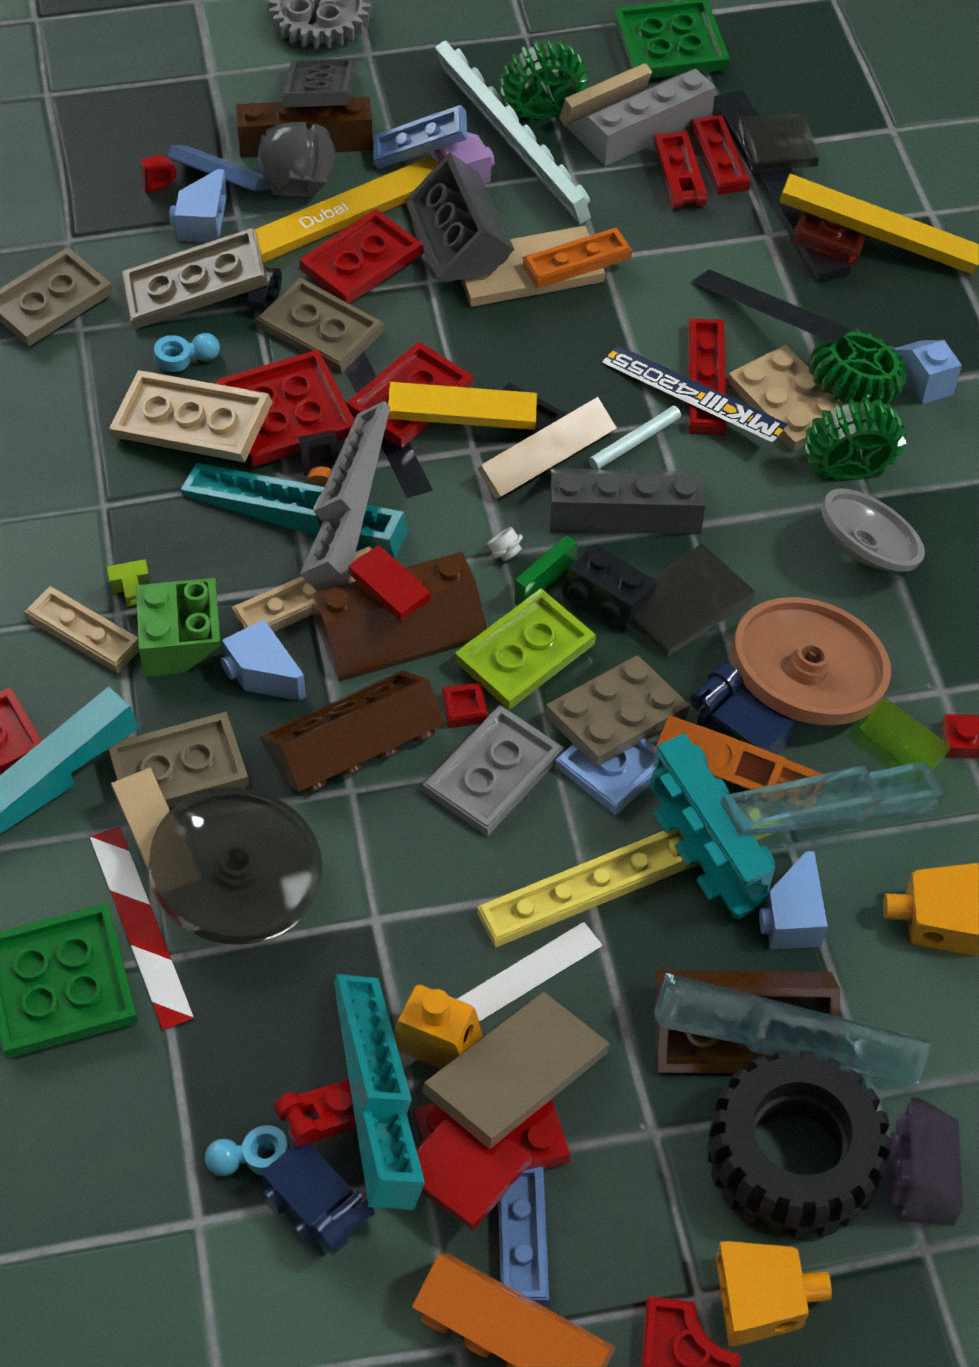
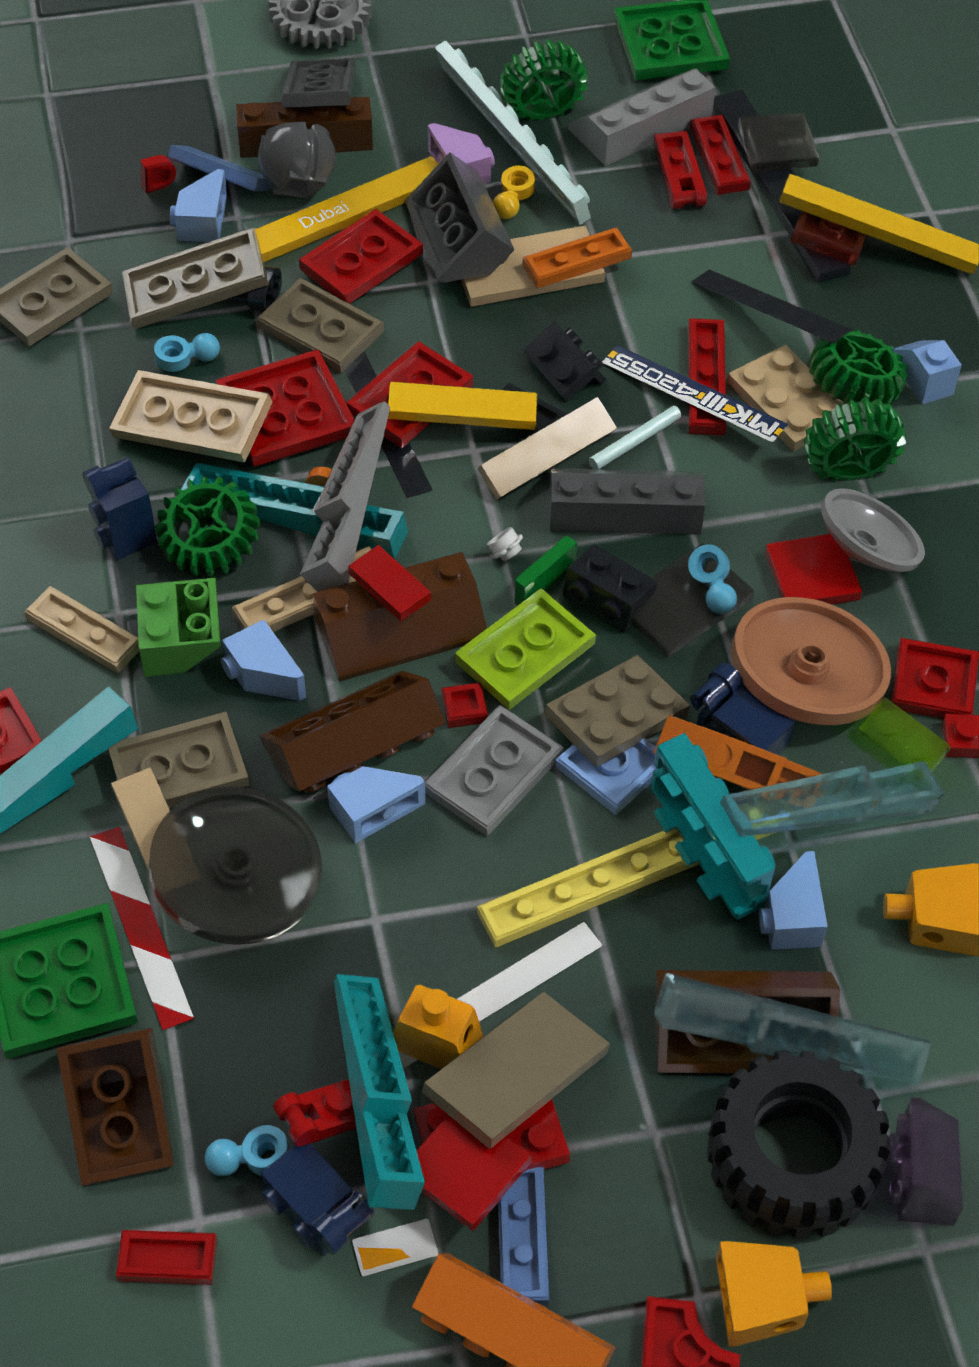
(116, 1106): none -> reddish brown slope
(120, 508): none -> dark blue hinge
(125, 578): lime tile -> none
(166, 1257): none -> red tile
(215, 544): none -> green gear
(318, 450): black plate -> none
(373, 799): none -> light blue slope
(395, 1247): none -> white sticker
(420, 137): medium blue tile -> none
(517, 185): none -> yellow plate
(562, 361): none -> black bracket
(605, 93): tan tile -> none
(720, 597): none -> medium azure plate
(813, 570): none -> red tile
(934, 679): none -> red tile

